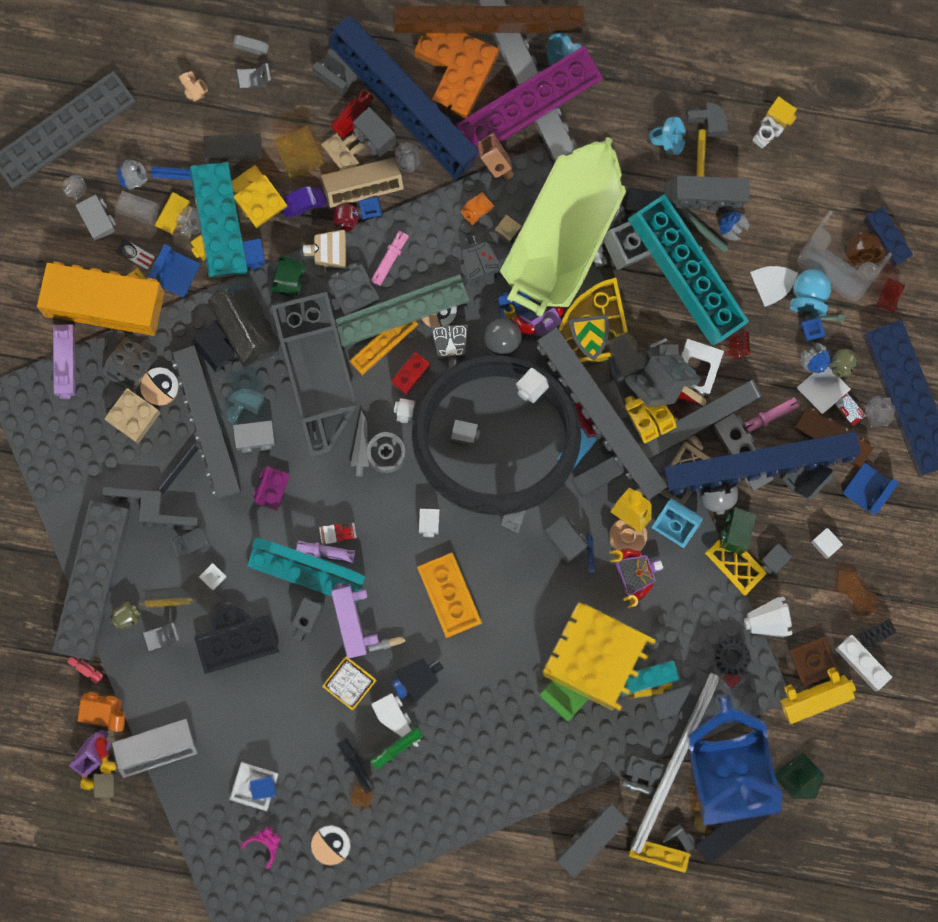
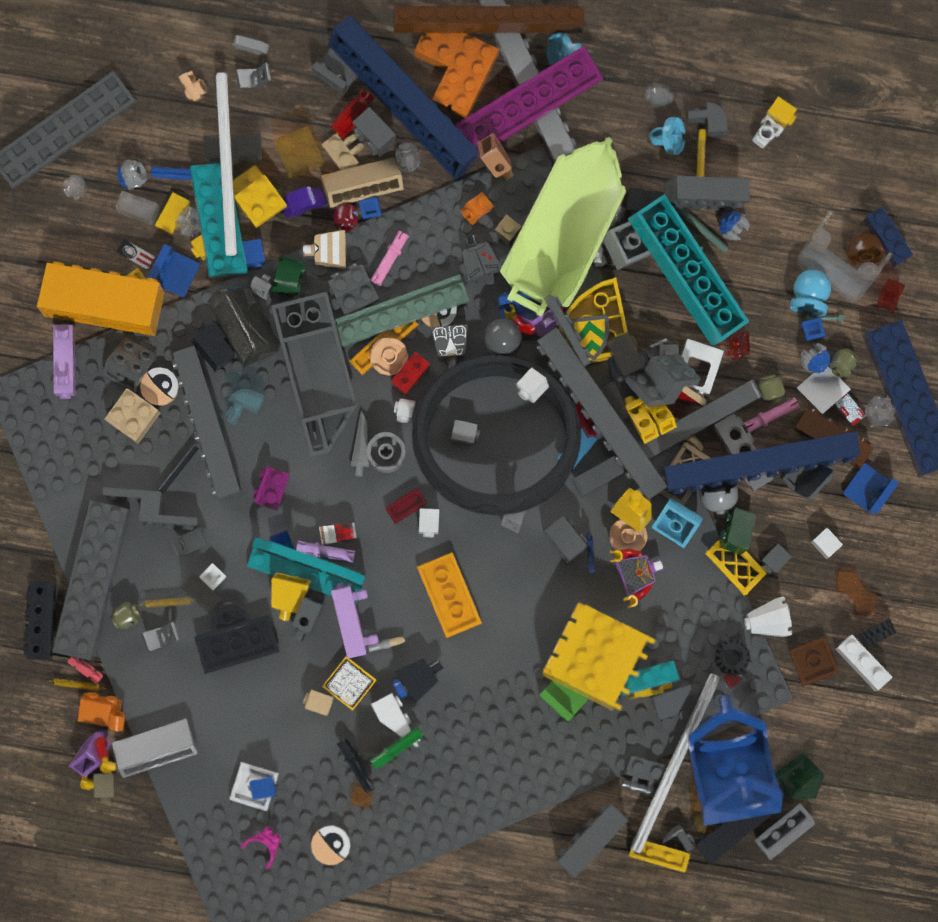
(41, 620): none -> black brick
(75, 684): none -> yellow piece
(95, 217): light grey brick -> none
(226, 164): none -> white axle
(254, 436): light grey brick -> none
(261, 286): none -> light grey tile
(282, 539): none -> clear blue tile
(288, 594): none -> yellow torso
(318, 702): none -> tan brick
(388, 356): none -> light nougat tile
(406, 505): none -> dark red tile
(564, 323): none -> dark grey plate
(658, 95): none -> clear head
(771, 388): none -> olive head
(773, 282): white sticker -> none
(785, 831): none -> light grey brick
(818, 698): yellow brick -> none

